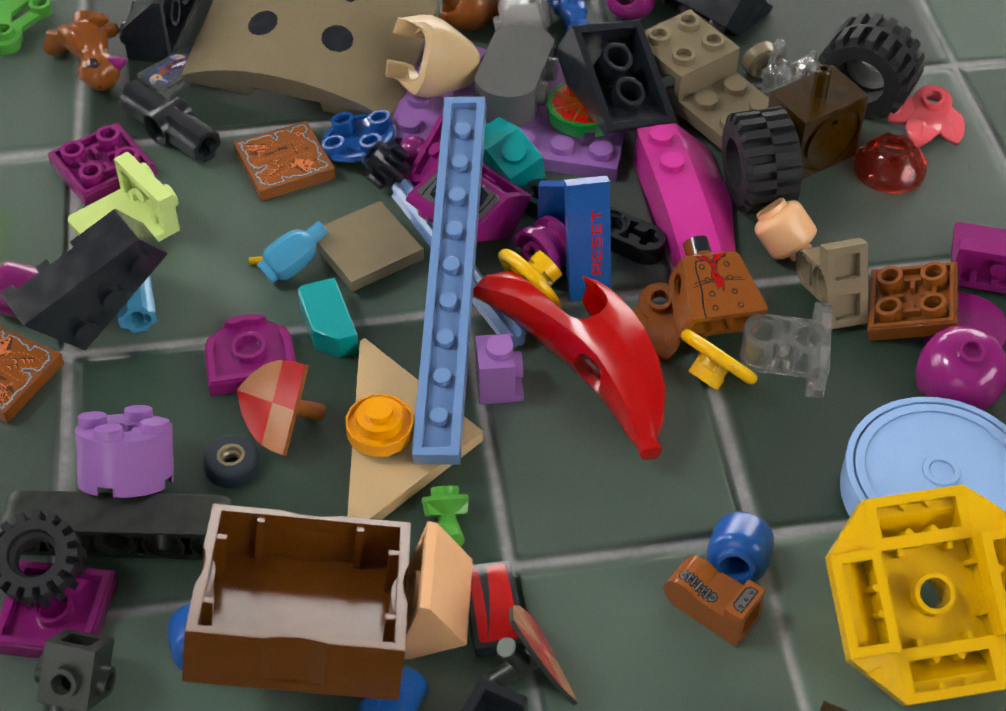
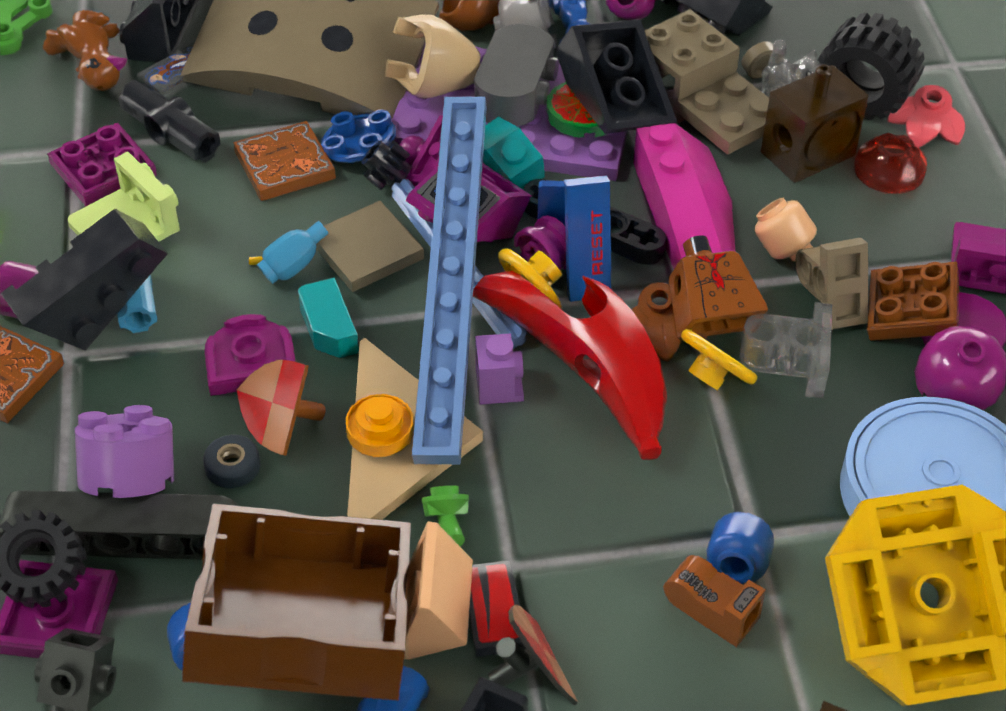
(761, 158): black tyre -> none

